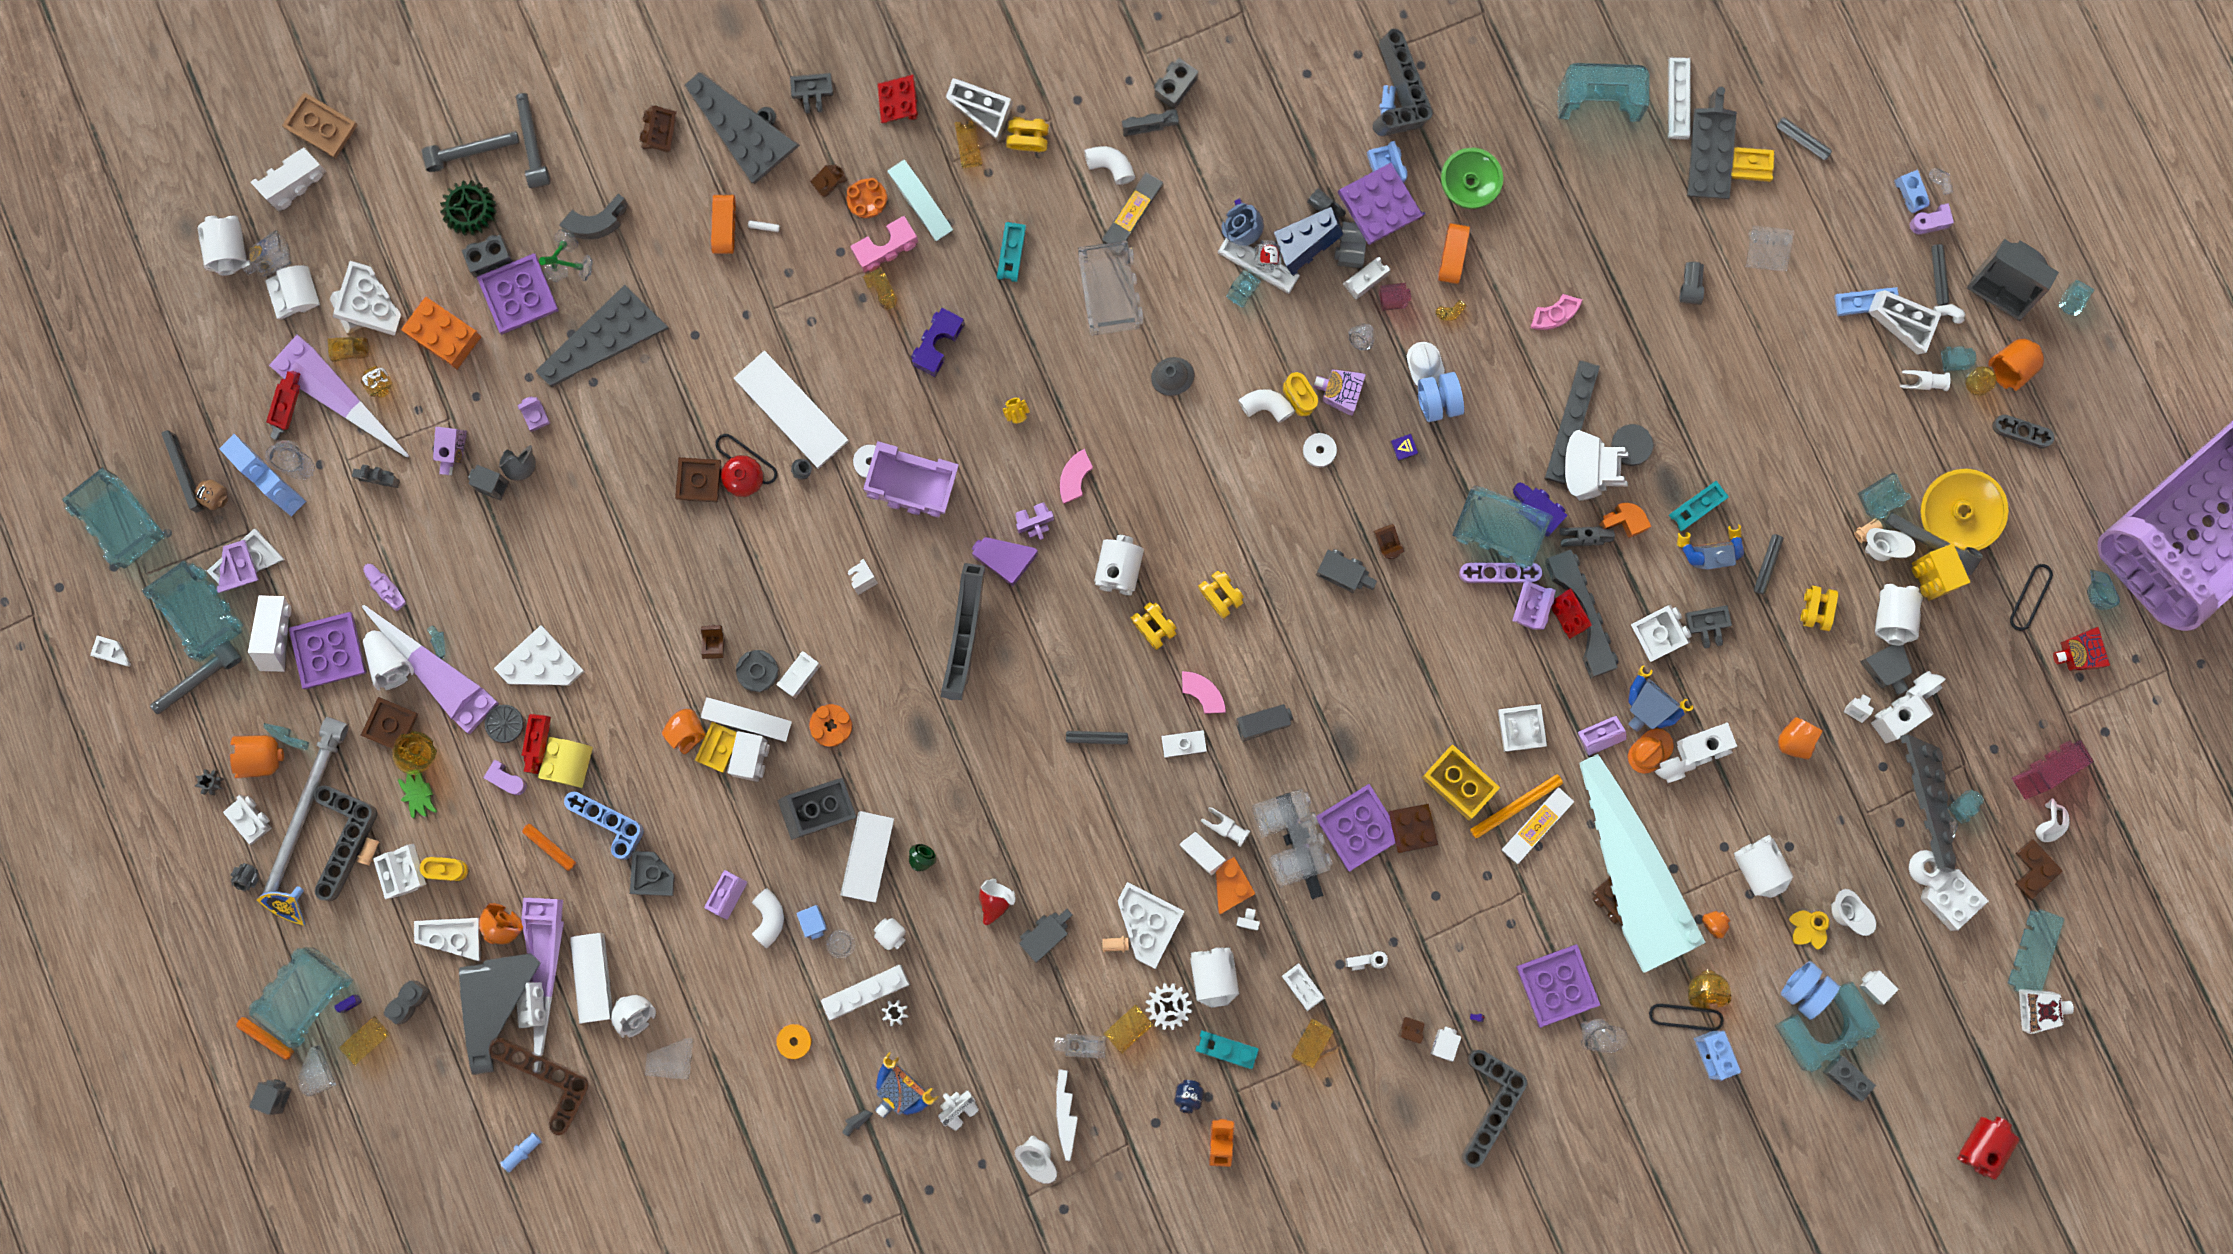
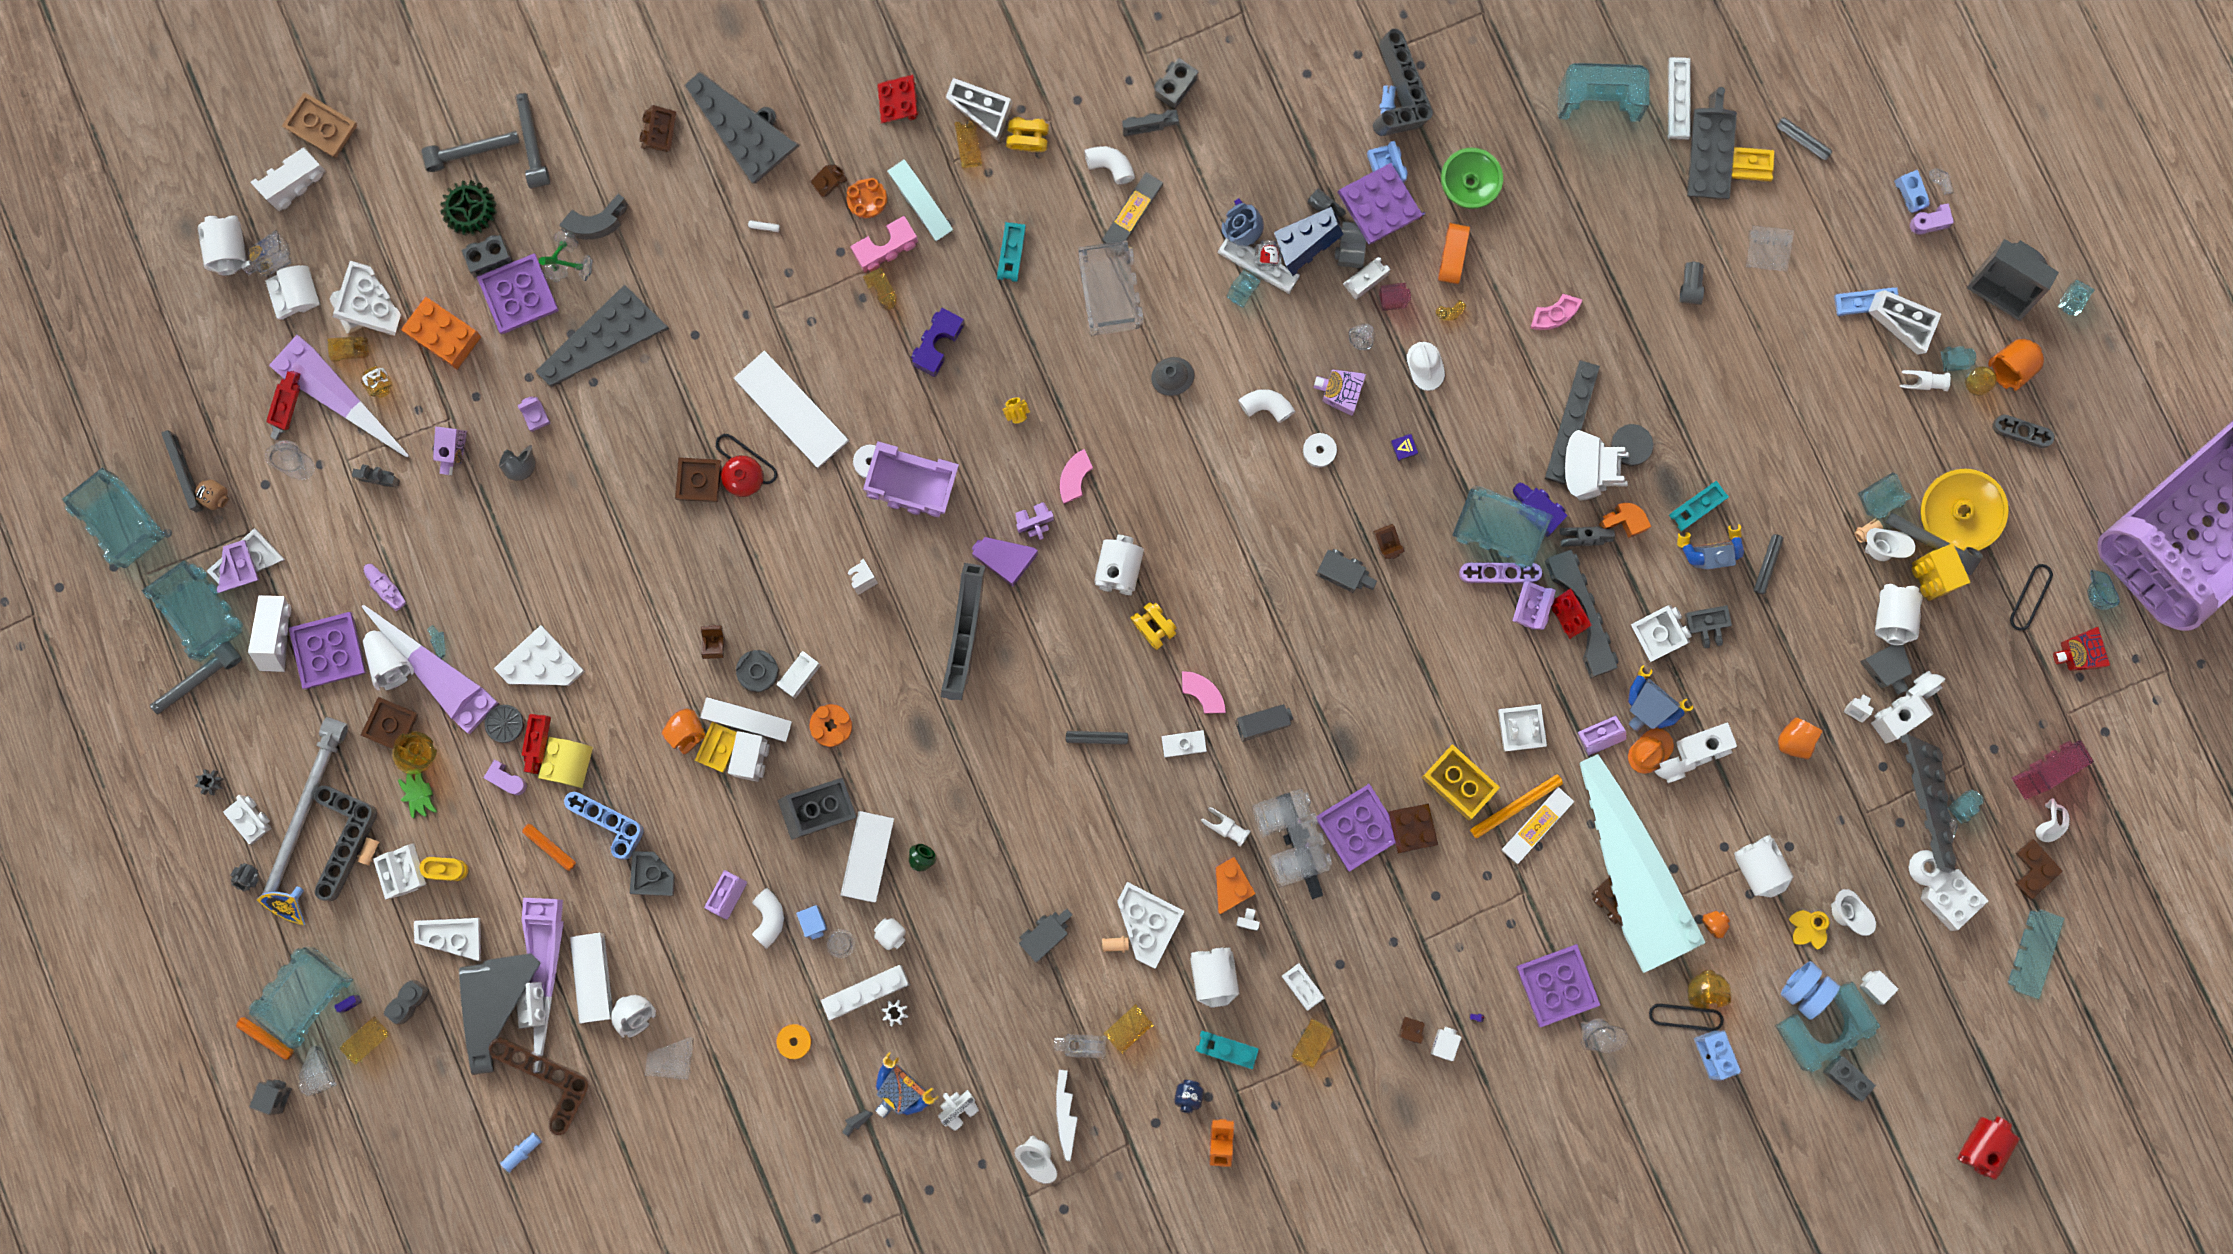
(110, 651): white tile -> none
(255, 756): orange cylinder -> none
(261, 475): light blue arch -> none
(283, 734): clear light blue slope -> none
(488, 482): dark grey brick -> none
(498, 925): orange cylinder -> none
(723, 224): orange beam -> none
(801, 469): dark grey plate -> none
(811, 86): dark grey hinge -> none
(994, 900): hat -> none
(1174, 998): white gear -> none
(1202, 853): white slope -> none
(1233, 596): yellow brick -> none
(1300, 394): yellow brick -> none
(1358, 962): white plate -> none
(1434, 398): light blue wheel -> none
(1495, 1106): dark grey beam -> none
(1814, 597): yellow brick -> none
(1940, 274): dark grey axle -> none
(1949, 309): white arm -> none
(2042, 1010): white torso -> none

